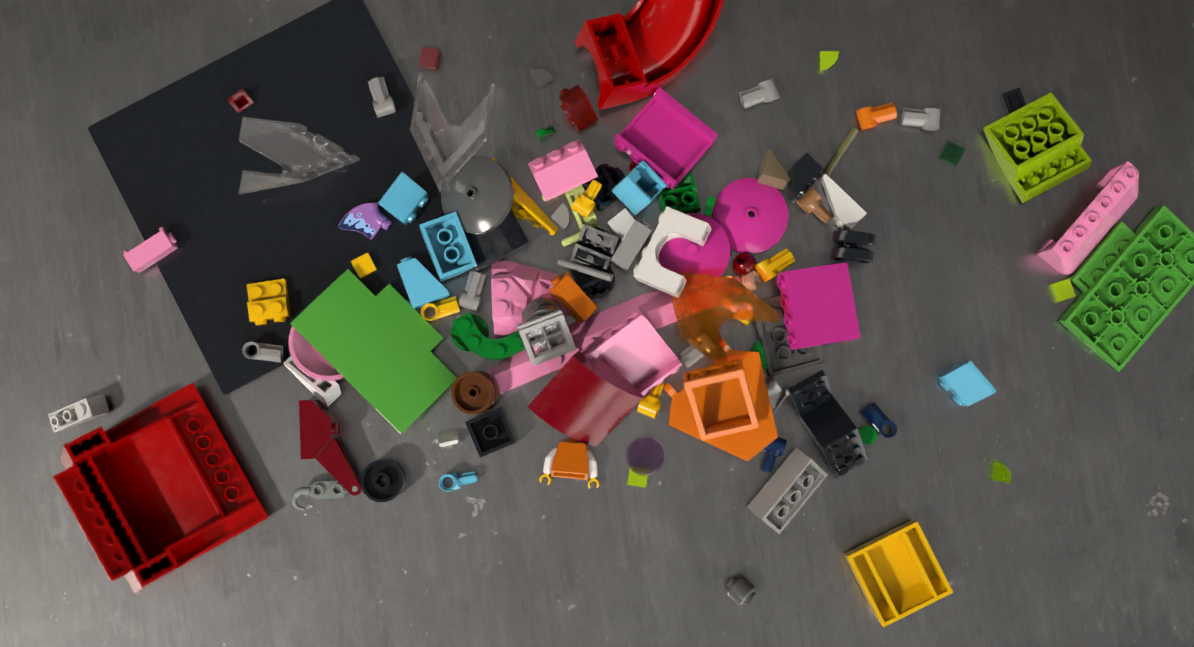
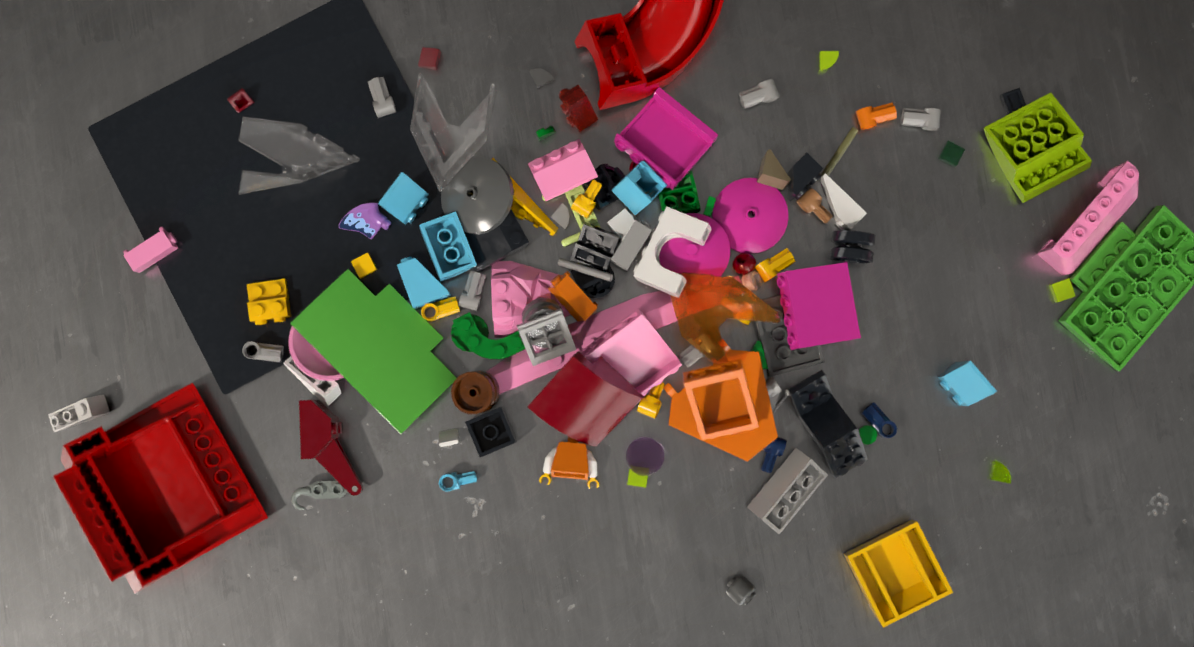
(372, 480): black wheel -> none

